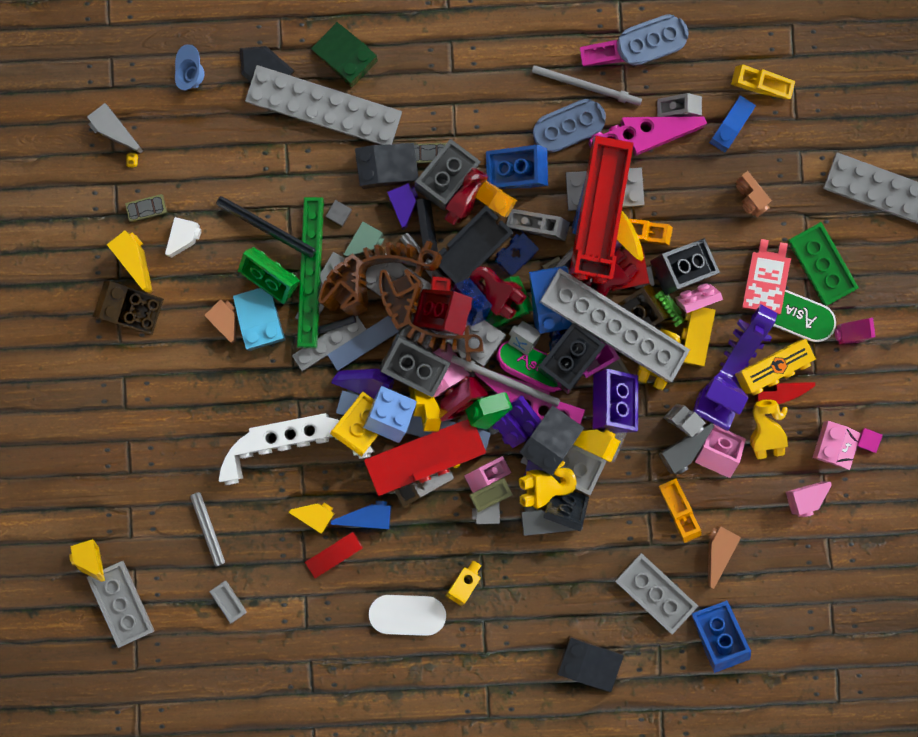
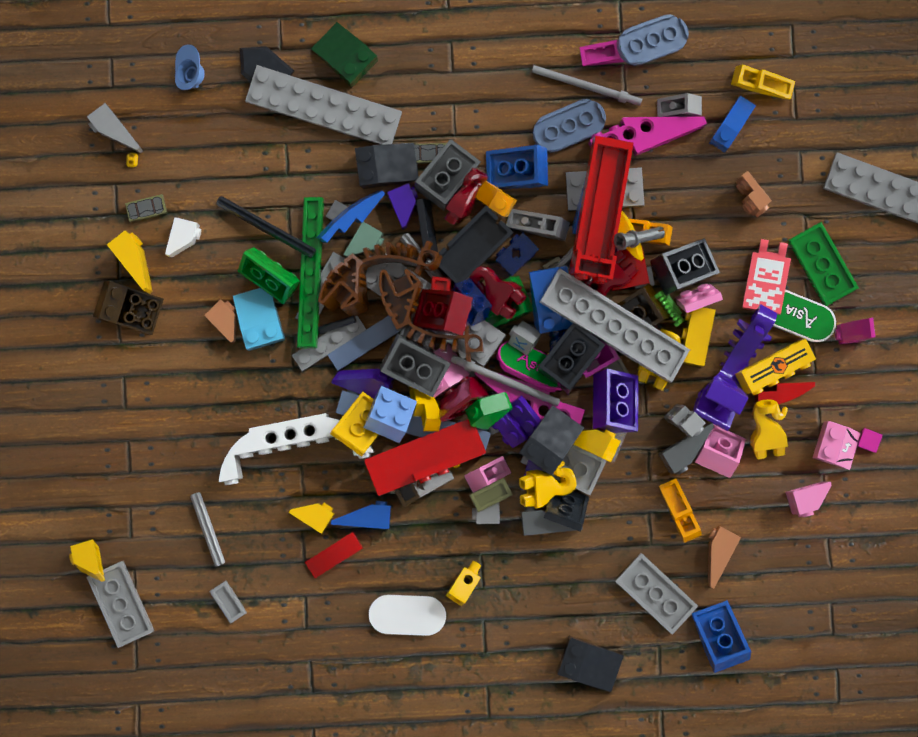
(356, 212): none -> blue slope
(633, 238): none -> dark grey pin

